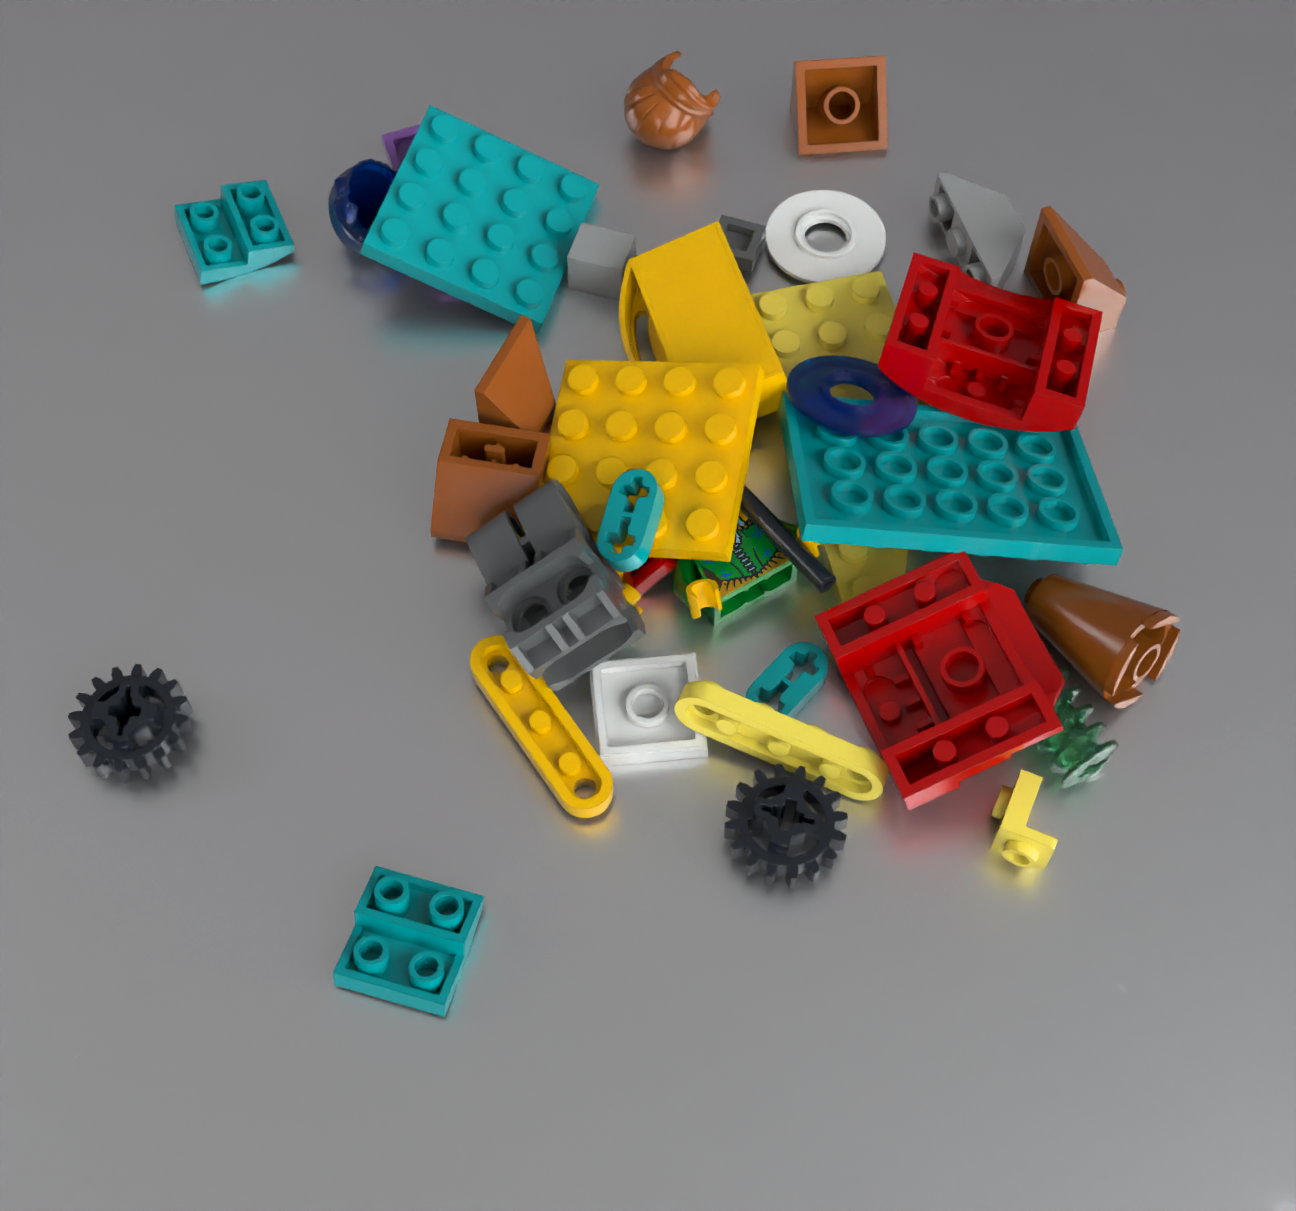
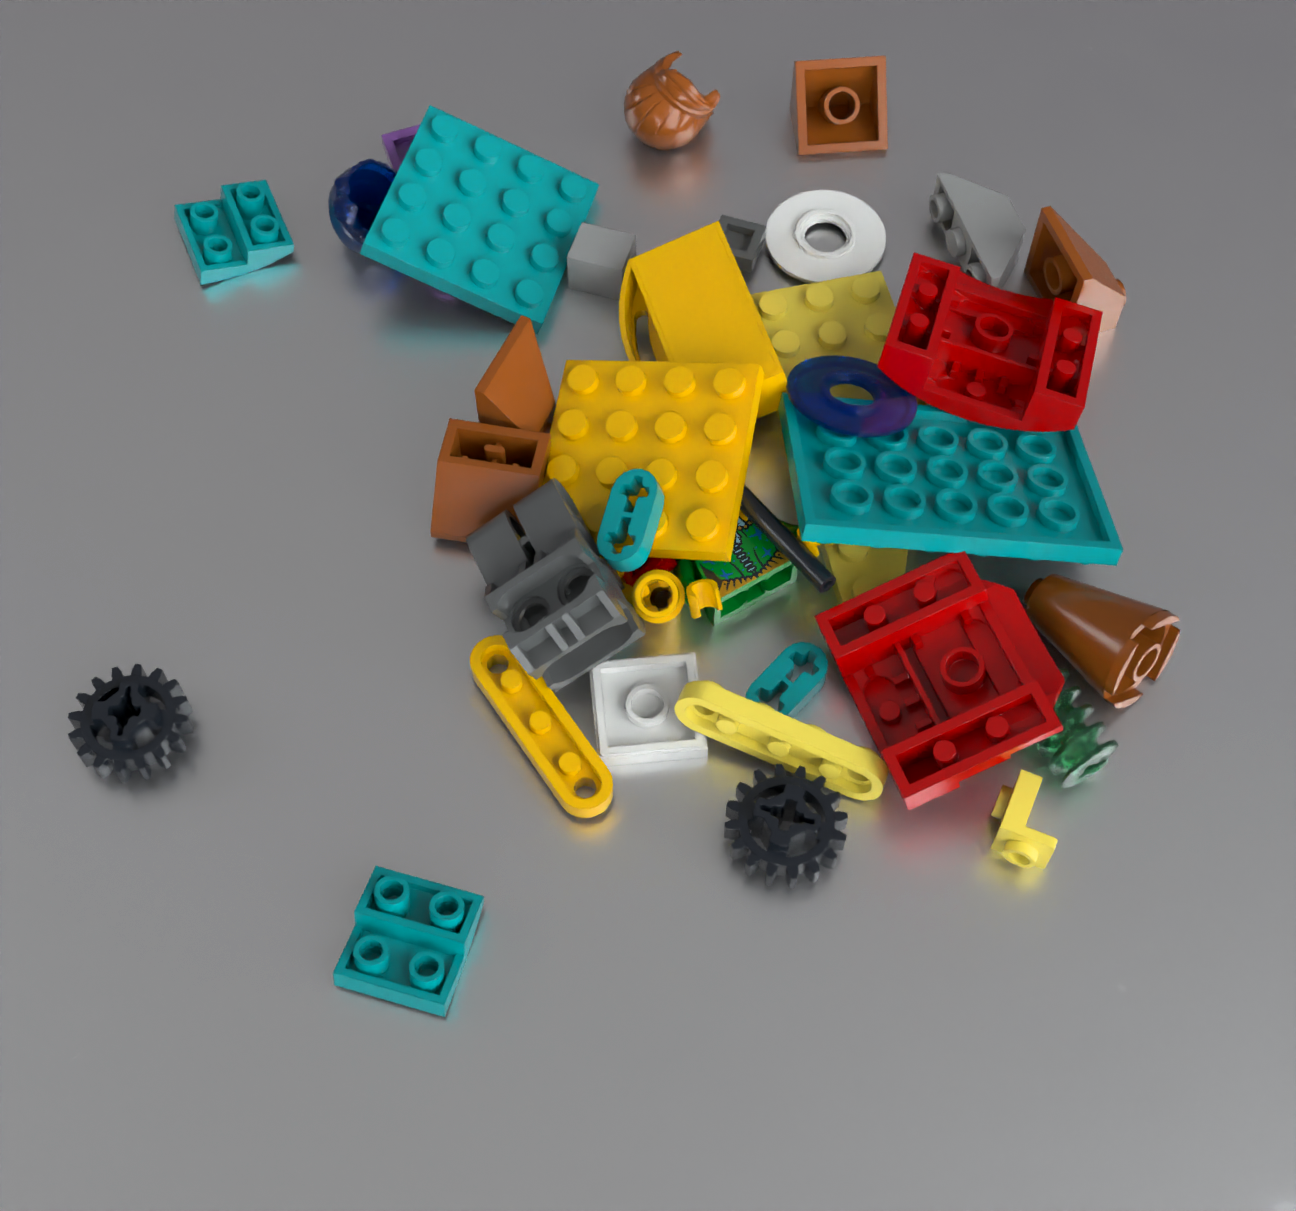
(648, 587): none -> yellow cone

